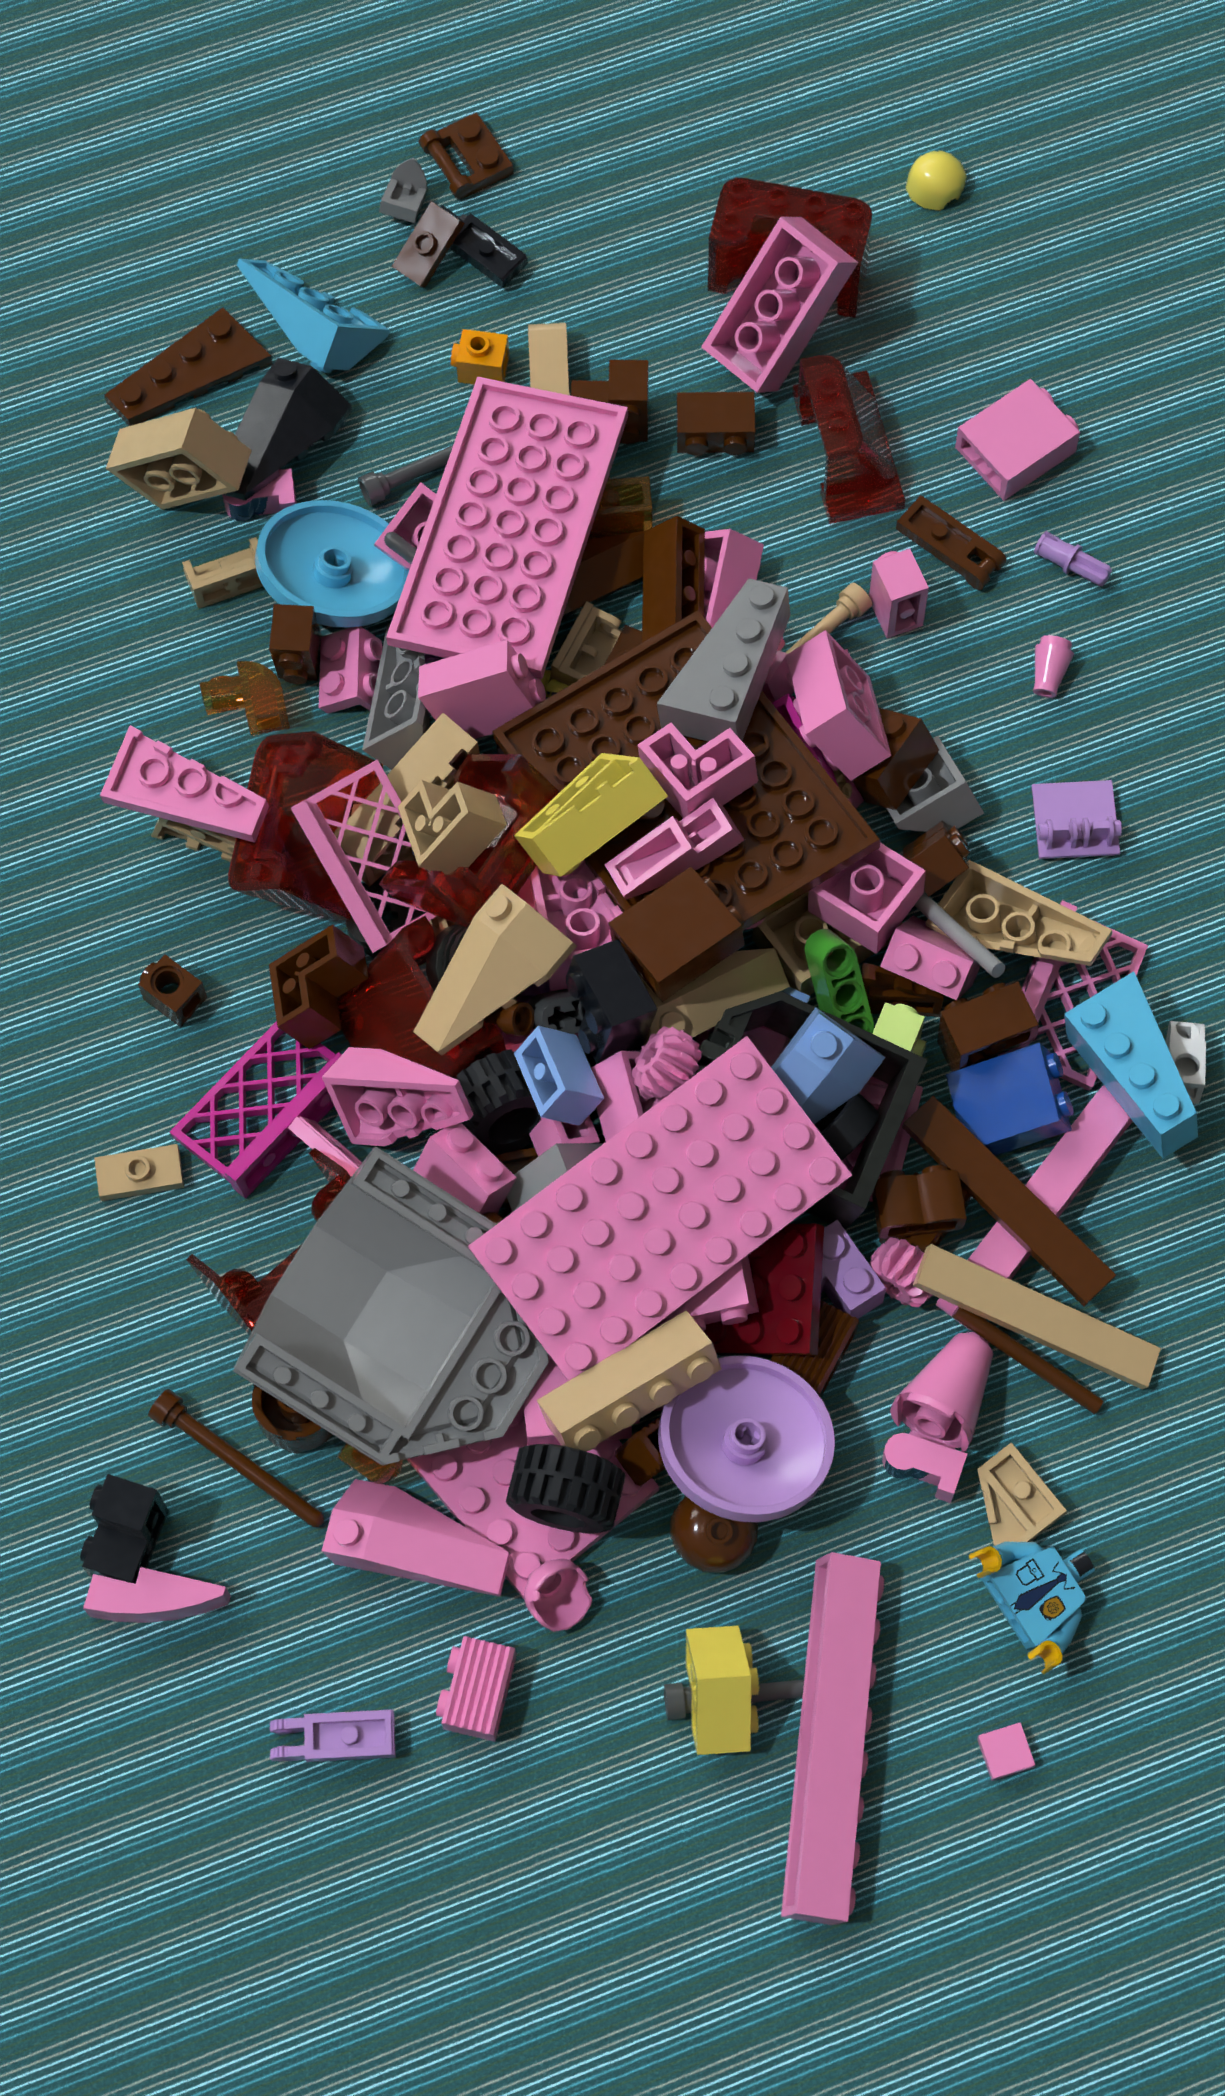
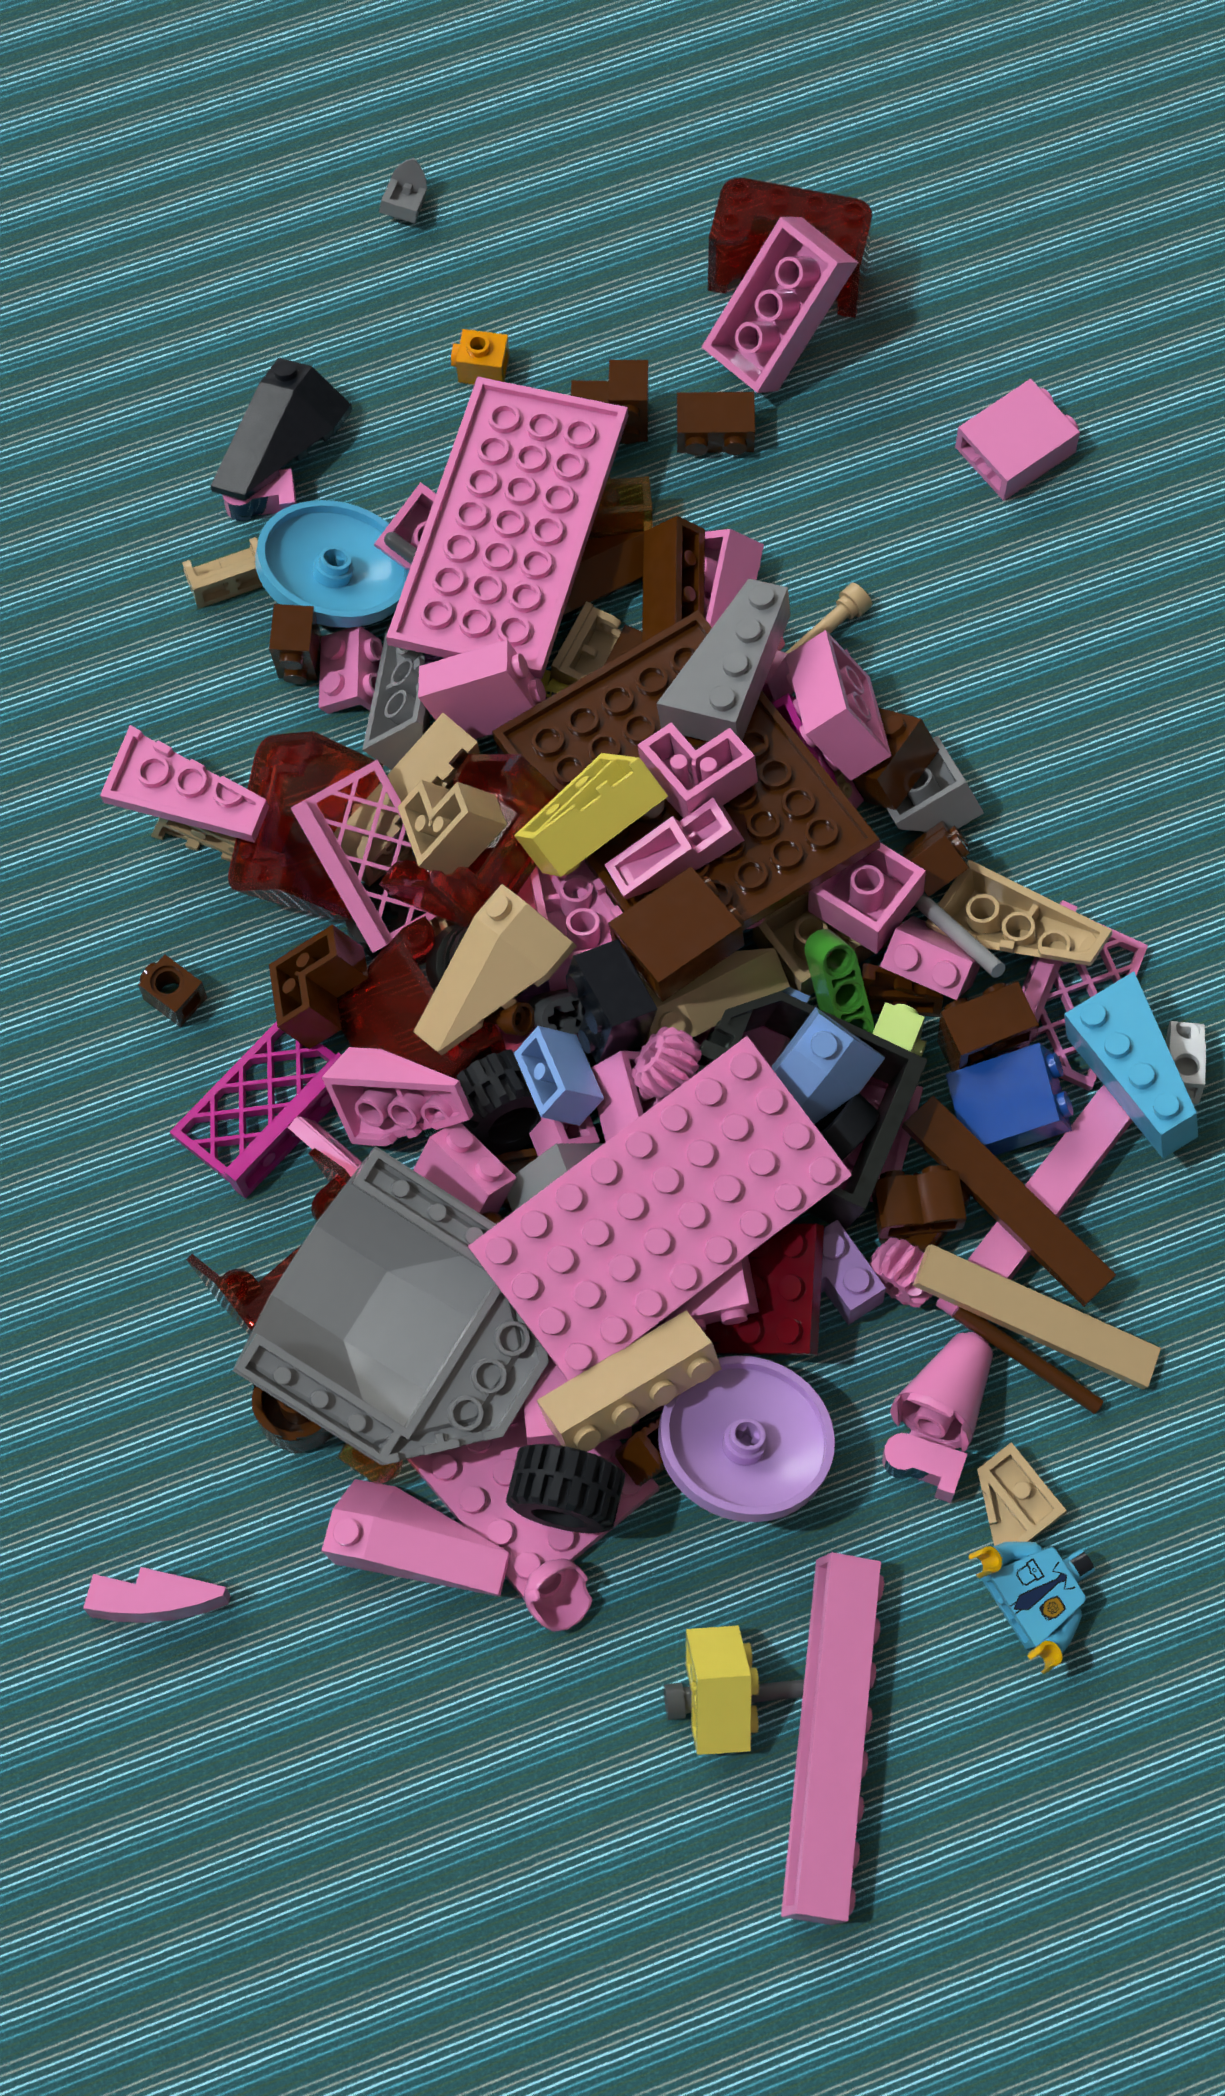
(127, 1529): black brick -> none
(139, 1172): tan plate -> none
(170, 1411): reddish brown piece -> none
(179, 458): tan brick -> none
(200, 359): reddish brown wing -> none
(255, 690): clear orange brick -> none
(310, 320): medium azure wedge -> none
(338, 1736): lavender hinge -> none
(376, 486): dark grey piece -> none
(428, 244): plate -> none
(476, 150): reddish brown plate -> none
(477, 1688): bright pink brick -> none
(487, 250): black hinge -> none
(548, 357): tan beam -> none
(709, 1540): reddish brown cylinder -> none
(835, 1336): reddish brown brick -> none
(859, 461): clear red windscreen -> none
(898, 592): bright pink brick -> none
(935, 180): light yellow hair -> none
(950, 542): reddish brown plate -> none
(1006, 1751): bright pink tile -> none
(1051, 664): bright pink cone -> none
(1072, 559): lavender axle -> none
(1076, 819): lavender hinge -> none

